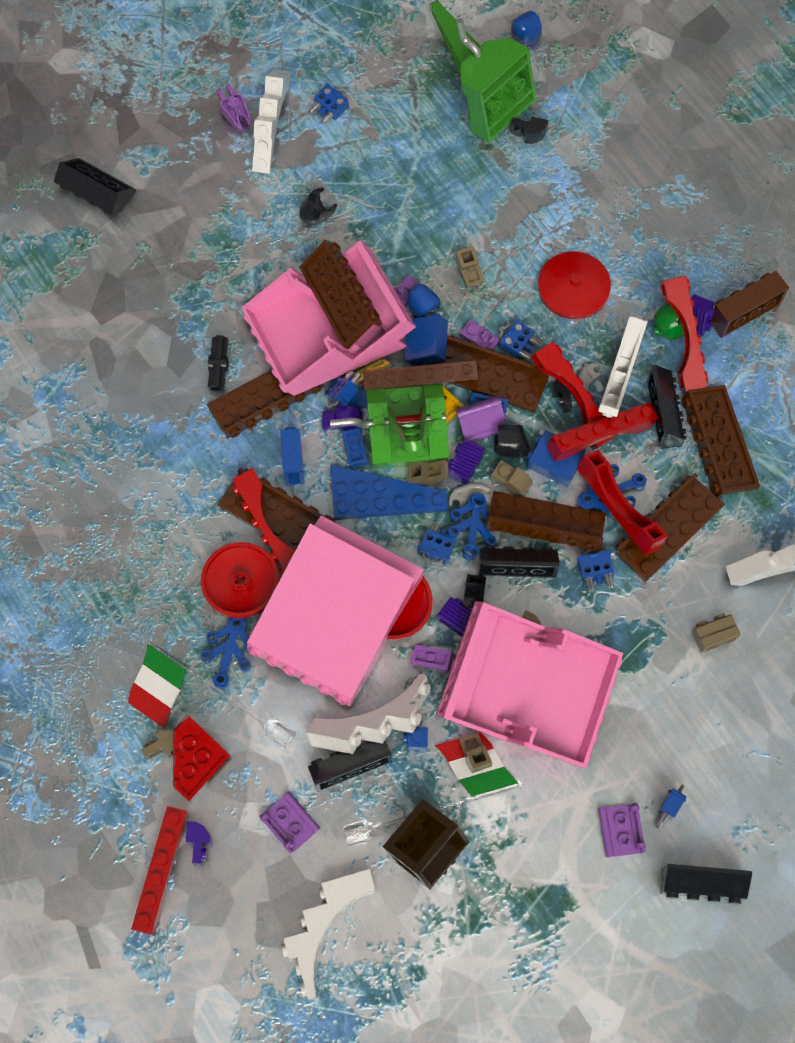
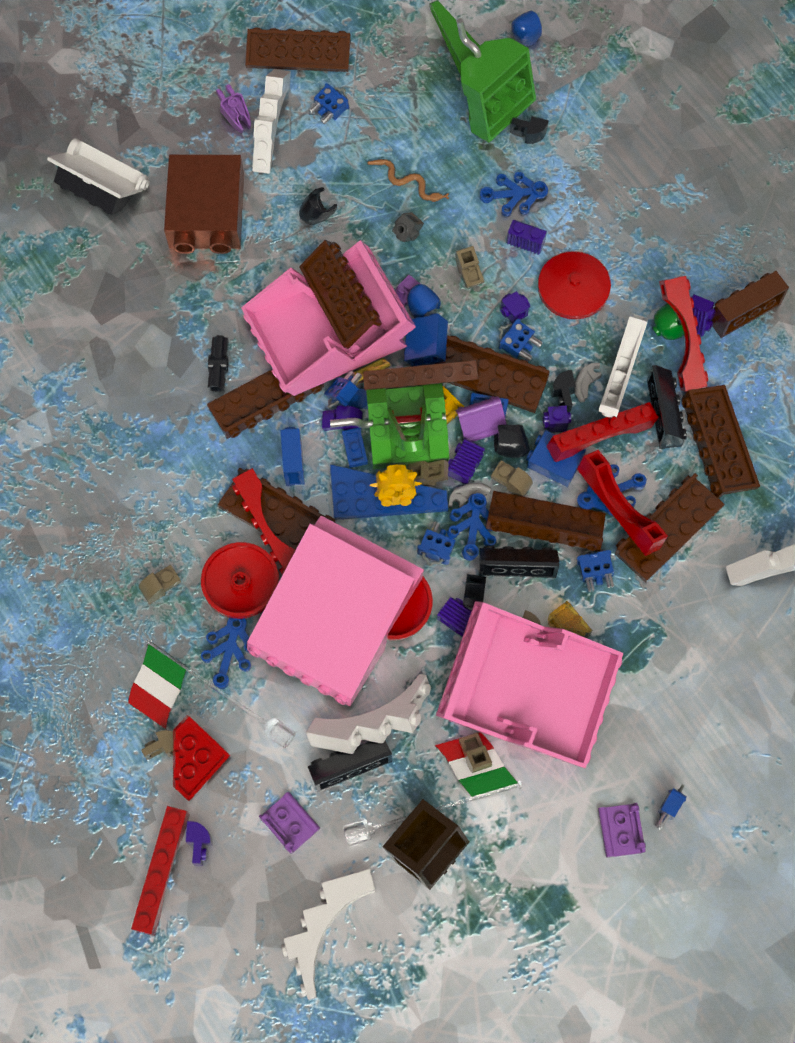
(101, 170): none -> white door
(155, 585): none -> dark tan brick
(204, 203): none -> copper brick
(298, 50): none -> reddish brown bracket
(395, 485): none -> yellow brick
(407, 227): none -> dark grey brick
(417, 740): blue brick -> none
(431, 658): medium lavender plate -> none
(434, 197): none -> medium nougat animal
(477, 334): medium lavender plate -> none
(514, 306): none -> dark purple brick
(516, 193): none -> blue plant
(526, 237): none -> dark purple brick
(551, 362): red arch -> none
(556, 419): none -> dark purple brick
(568, 618): none -> clear yellow slope
(705, 883): black slope -> none
(716, 633): dark tan brick -> none

